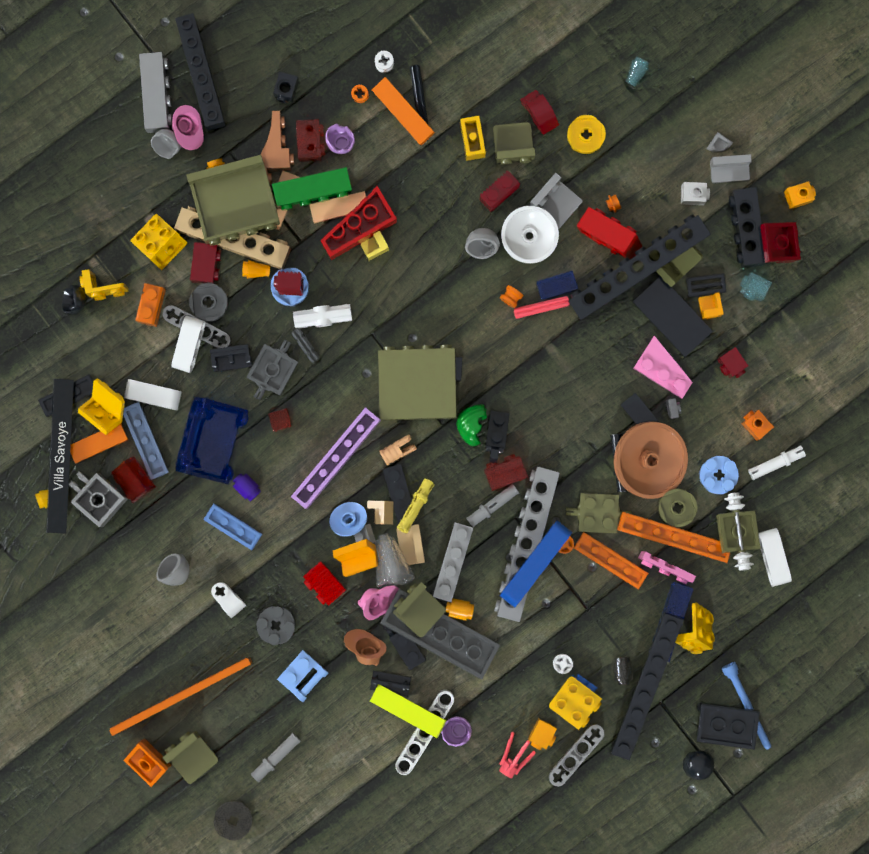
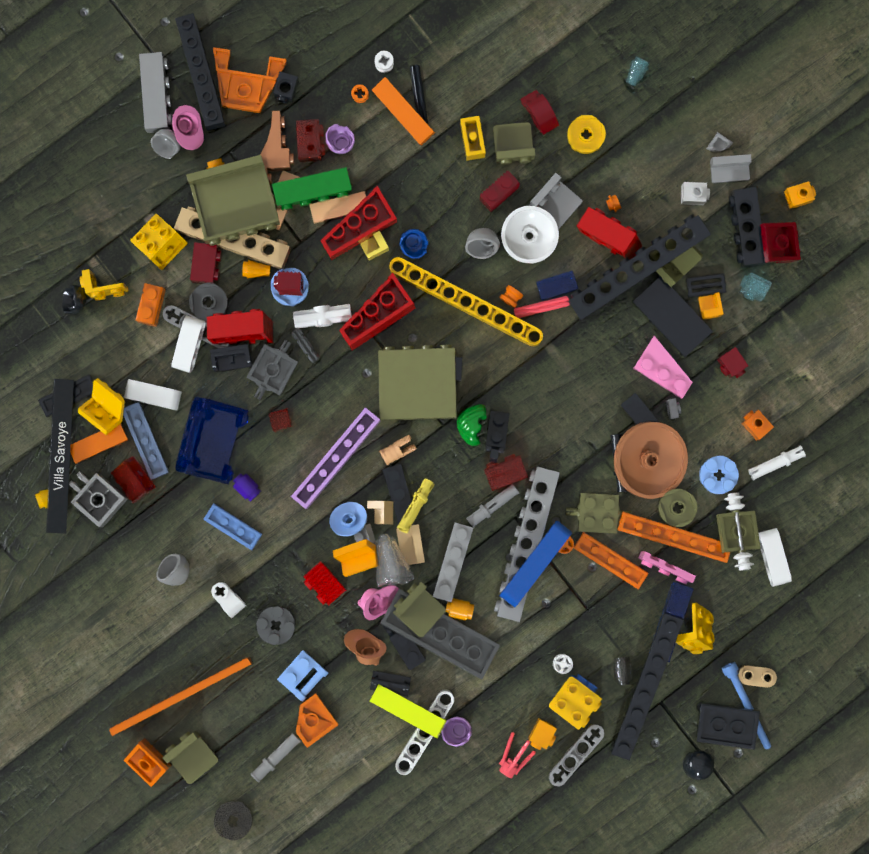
(239, 327): none -> red wedge
(243, 89): none -> orange wing
(314, 720): none -> orange plate
(377, 313): none -> red wedge
(414, 243): none -> blue hair
(459, 294): none -> yellow beam
(757, 676): none -> tan plate

